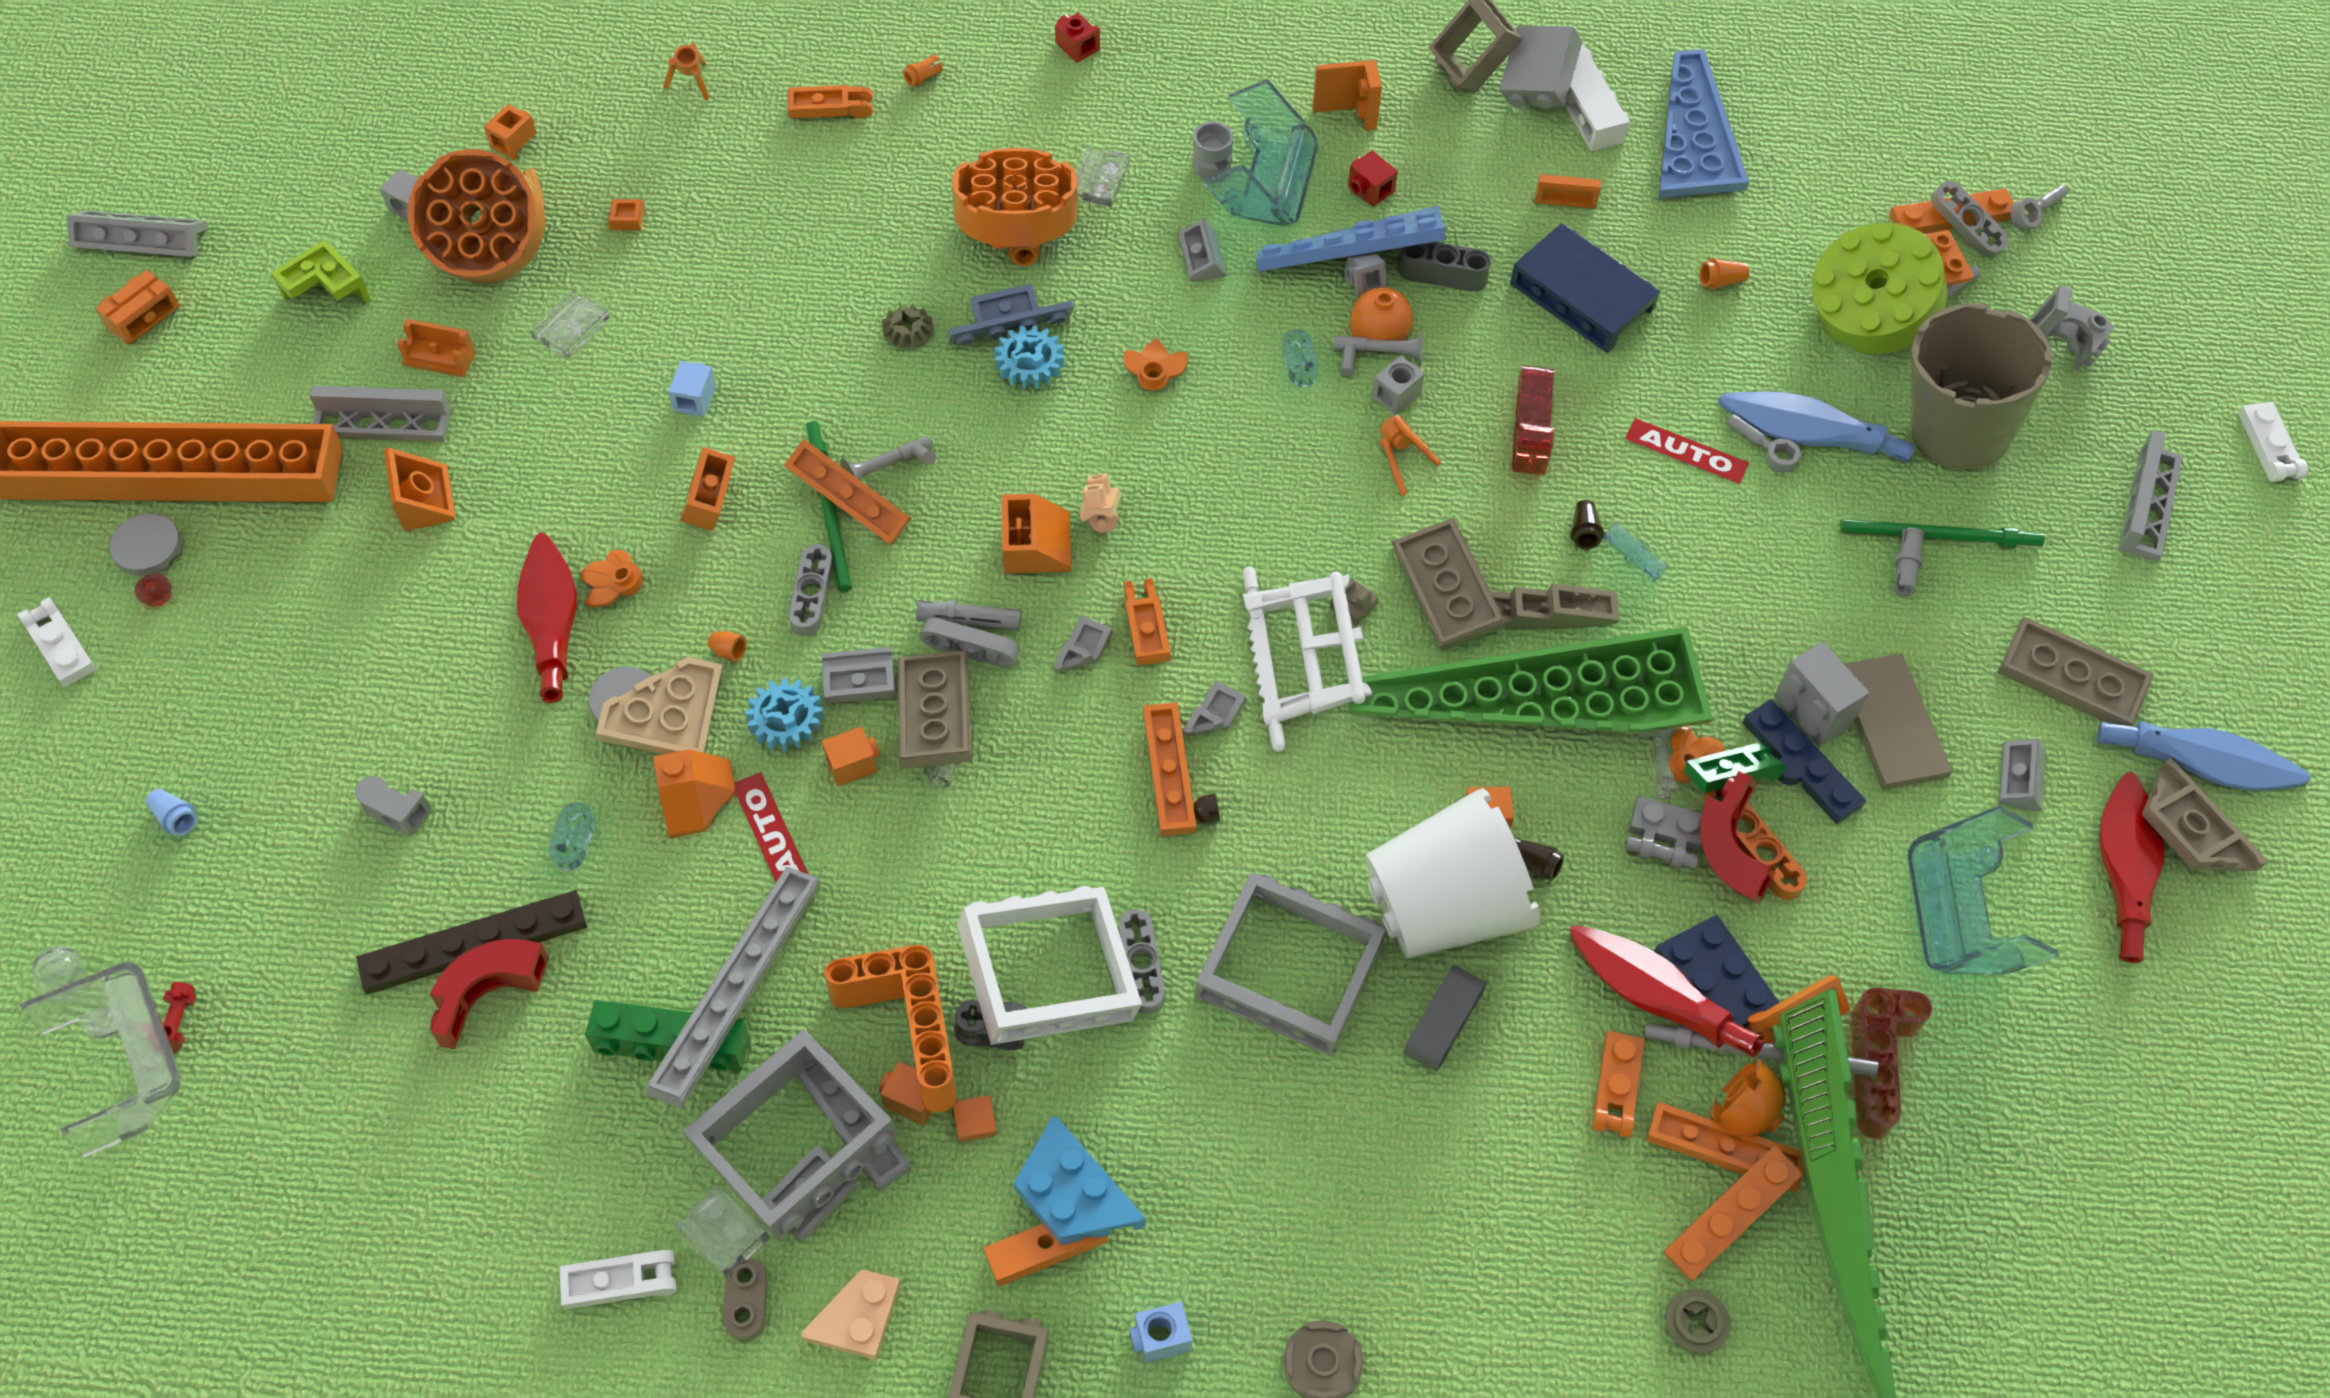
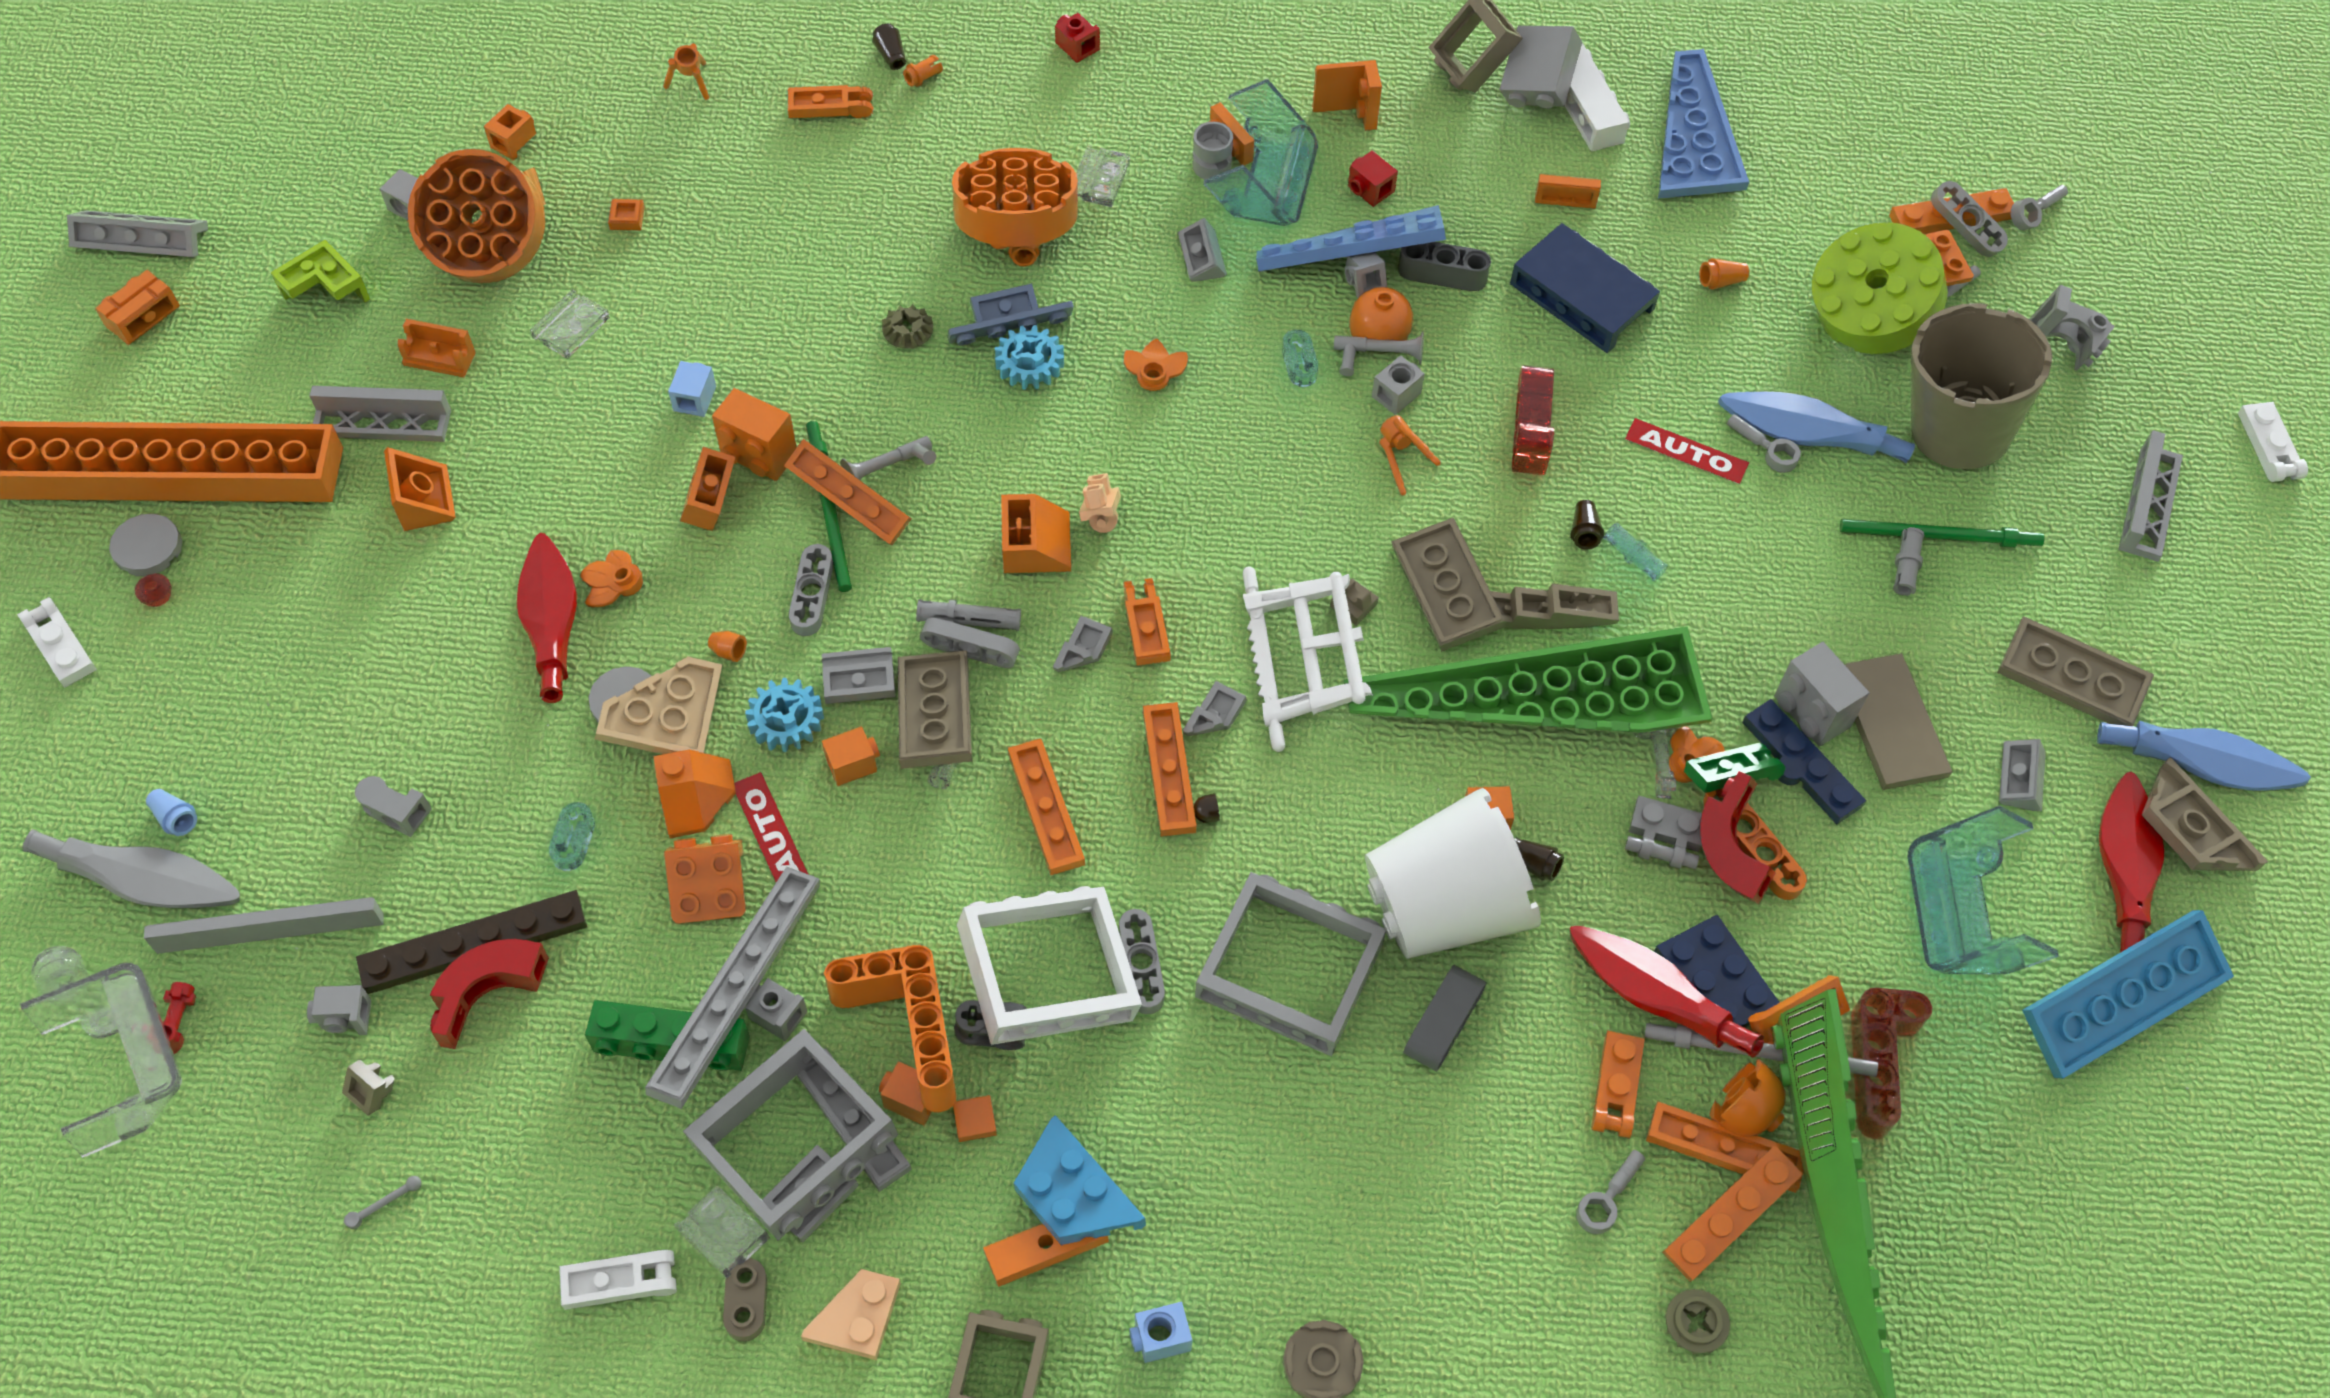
(138, 873): none -> light grey animal
(263, 925): none -> light grey tile
(340, 1008): none -> light grey brick
(354, 1219): none -> light grey hinge
(365, 1086): none -> dark tan tile
(705, 879): none -> orange bracket
(754, 433): none -> orange brick
(780, 1018): none -> light grey brick
(889, 44): none -> dark brown cone
(1046, 807): none -> orange plate
(1242, 142): none -> orange plate
(1615, 1187): none -> light grey piece
(2127, 993): none -> dark azure plate

